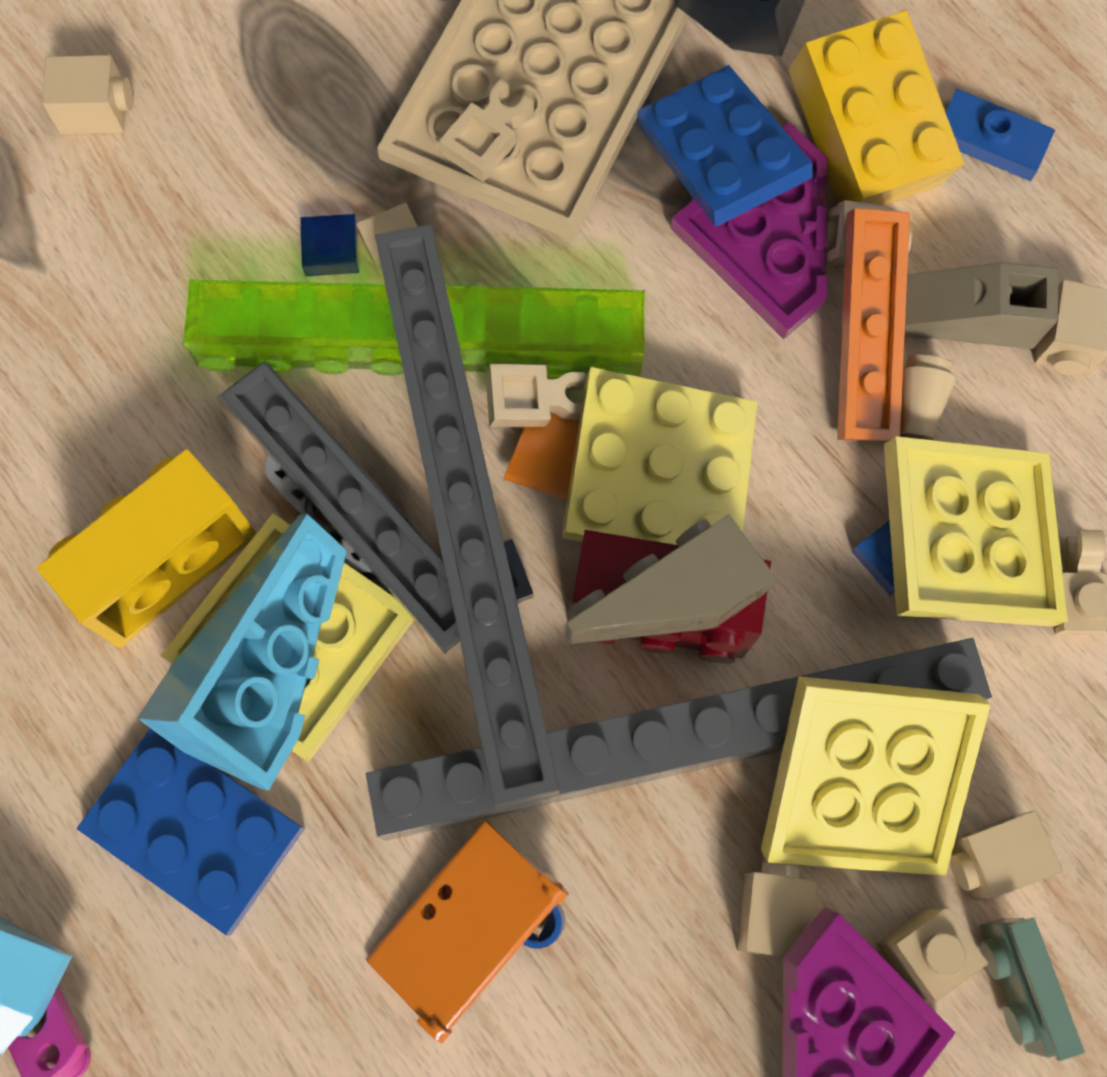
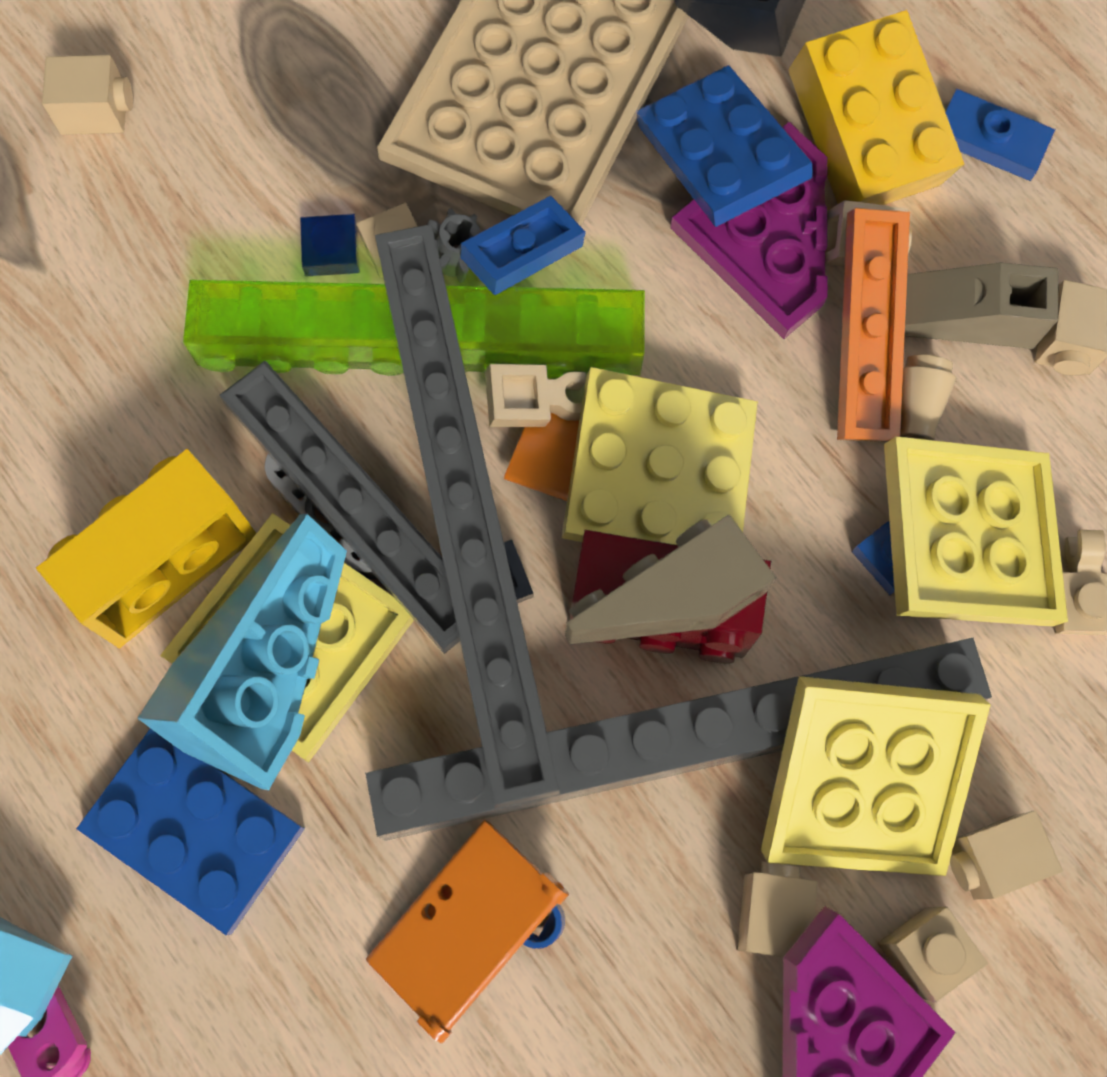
(452, 231): none -> dark grey gear
(485, 136): tan plate -> none
(522, 245): none -> blue plate
(1036, 1006): sand green plate -> none

